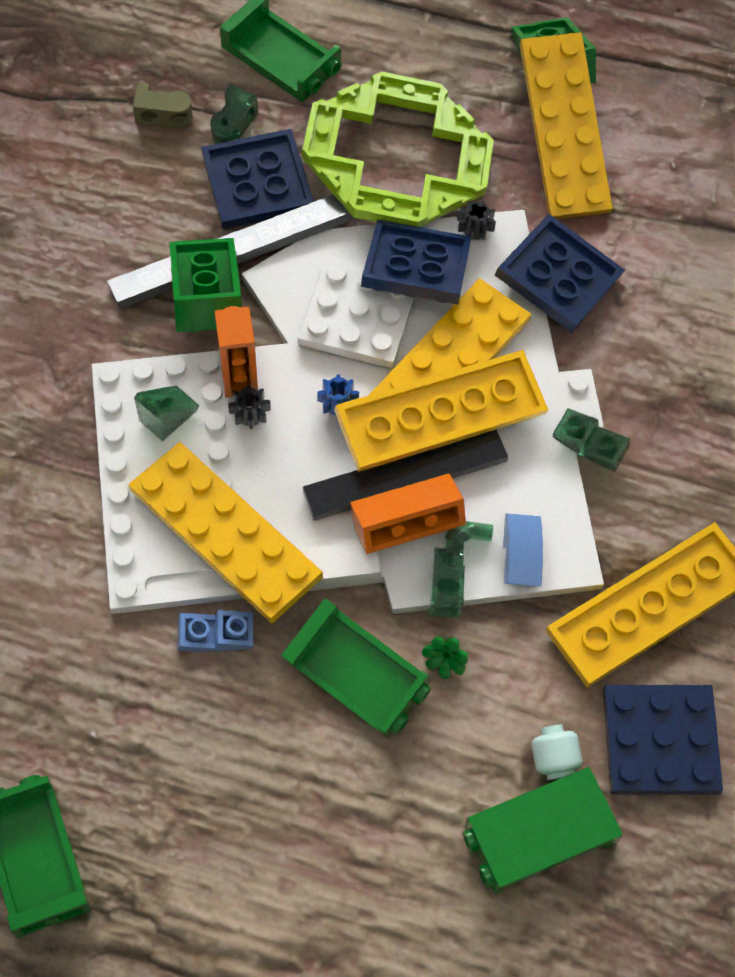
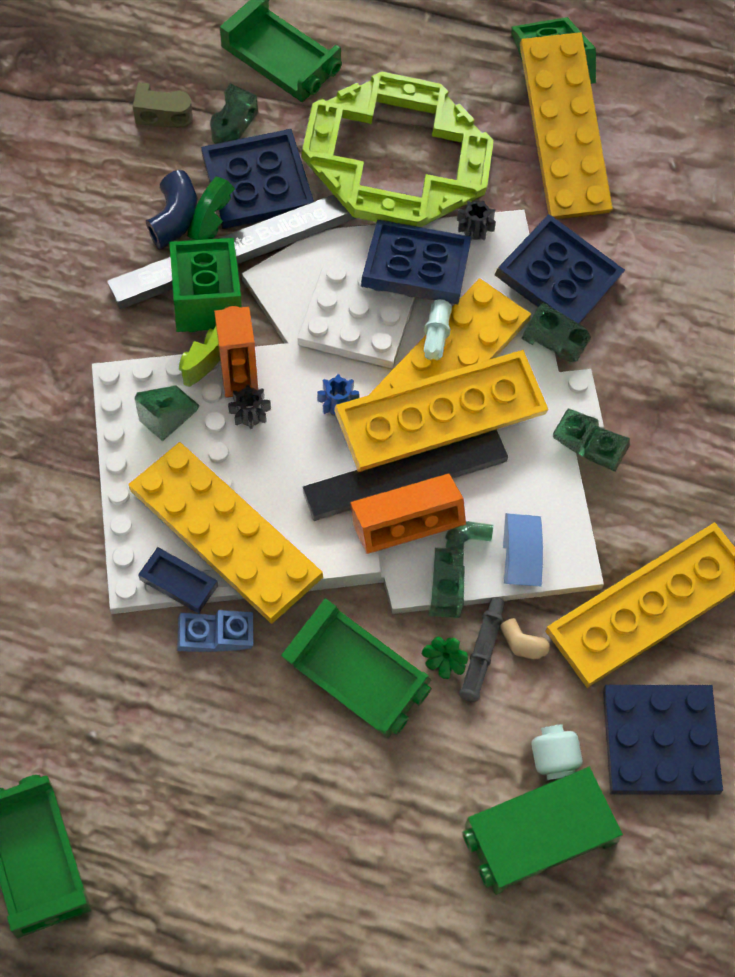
(178, 211): none -> dark blue cylinder
(178, 580): none -> dark blue tile
(200, 359): none -> lime slope
(205, 219): none -> green slope
(437, 329): none -> light aqua axle
(482, 651): none -> dark grey piece
(522, 644): none -> tan arm
(557, 333): none -> clear green leg

